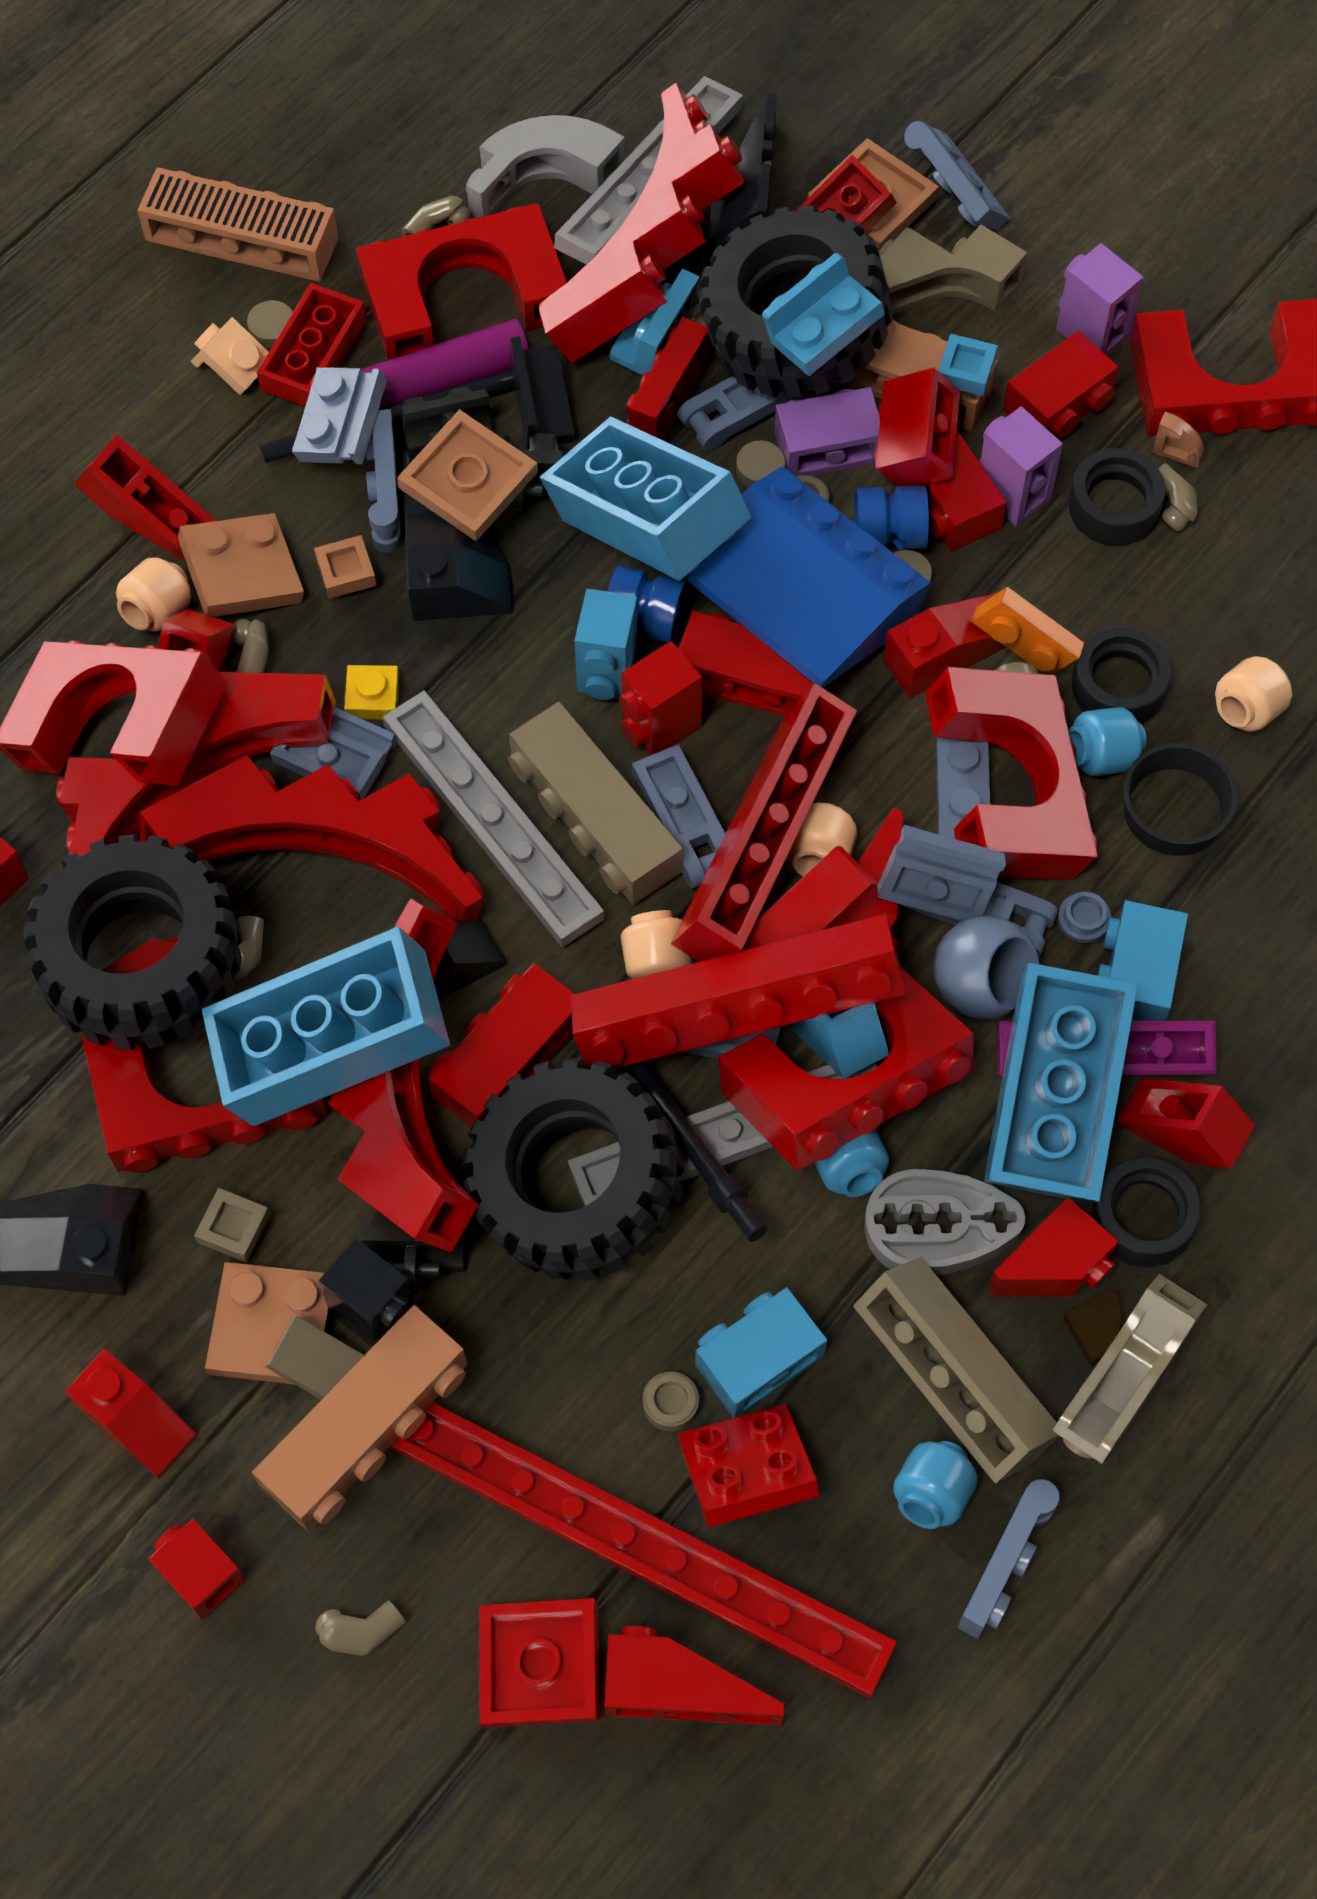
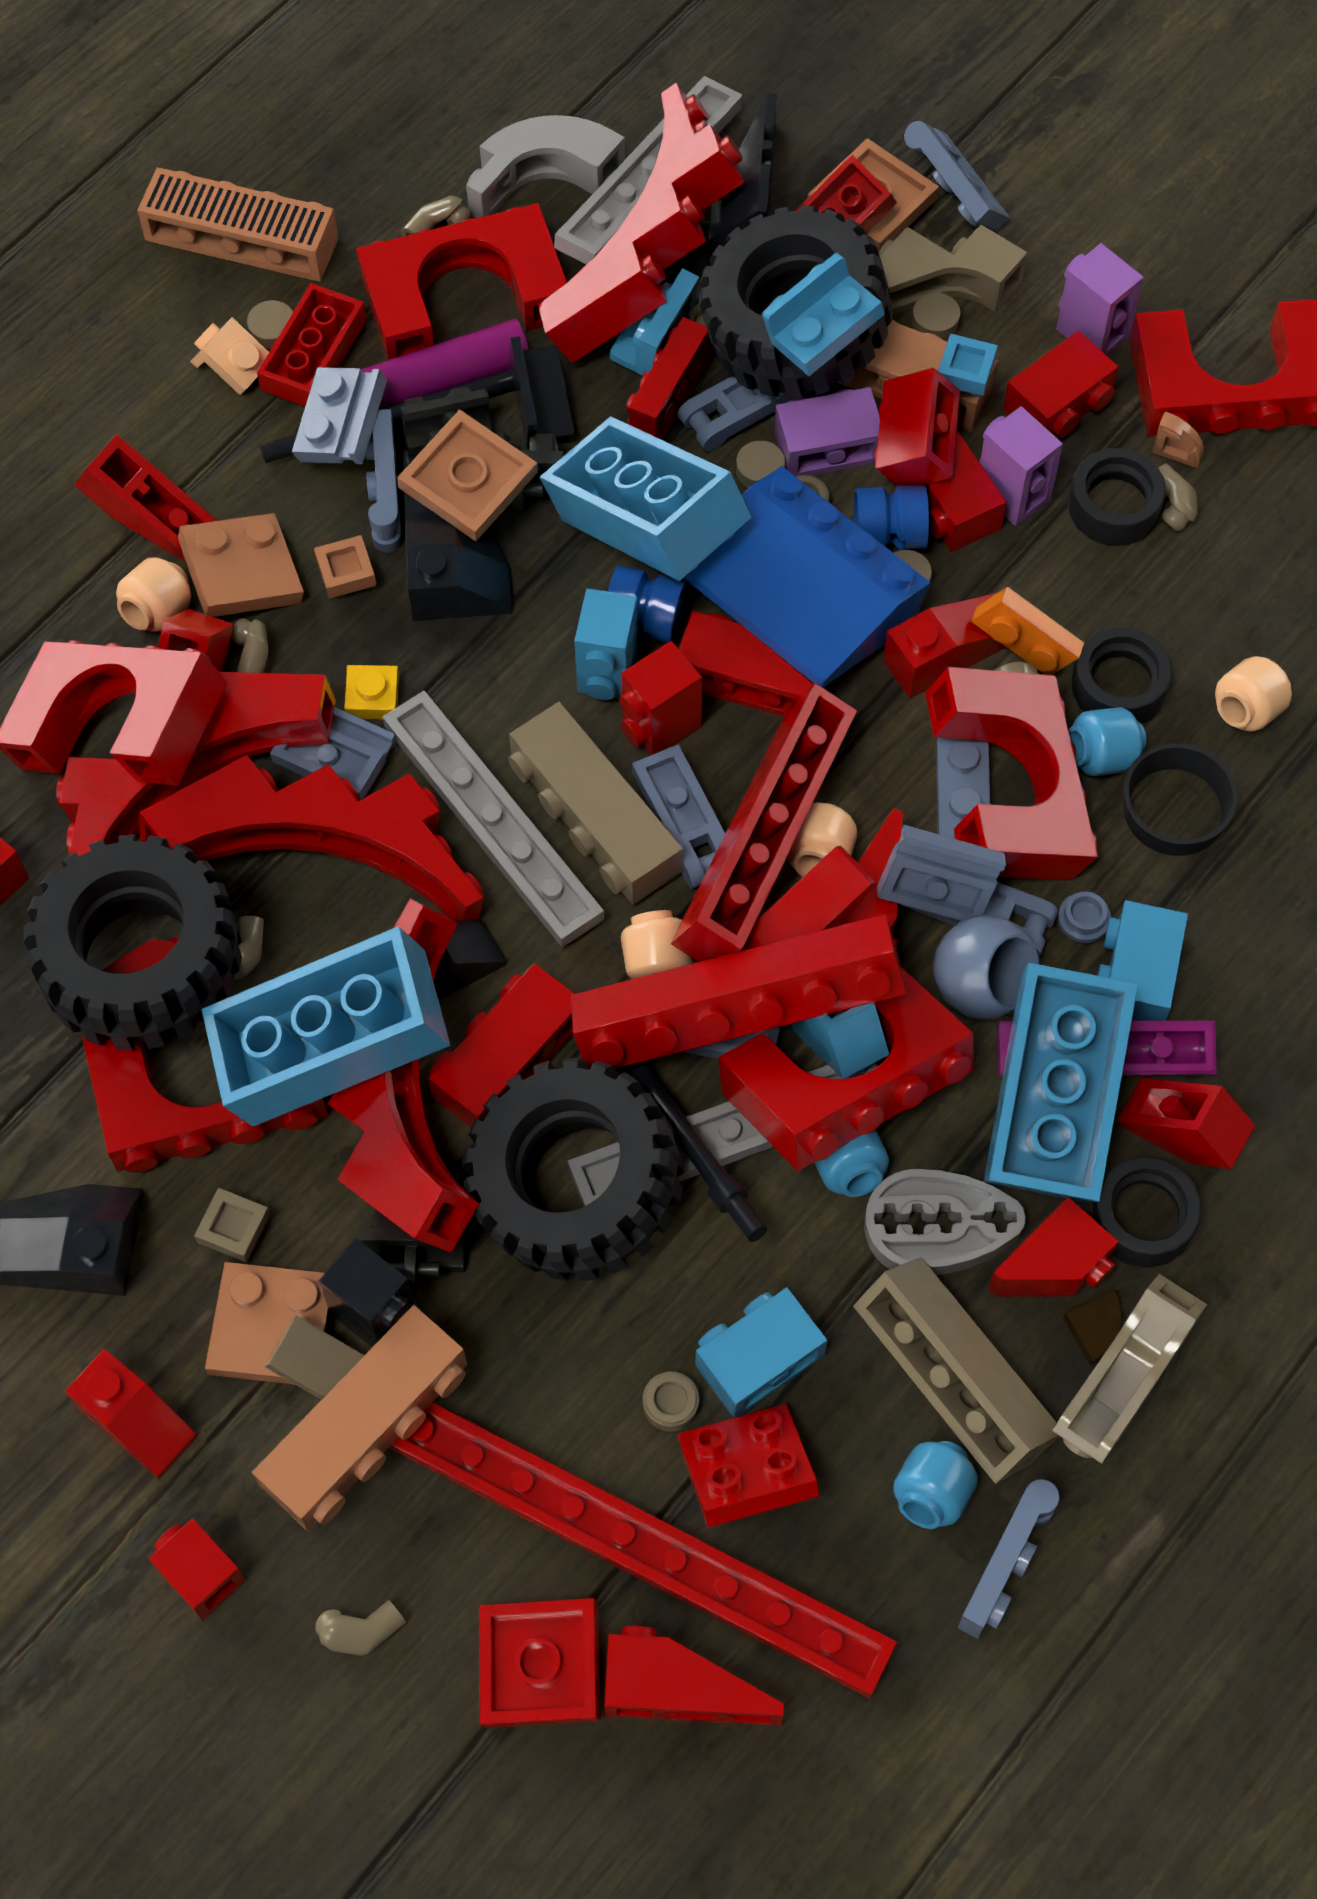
(936, 315): none -> dark tan tile

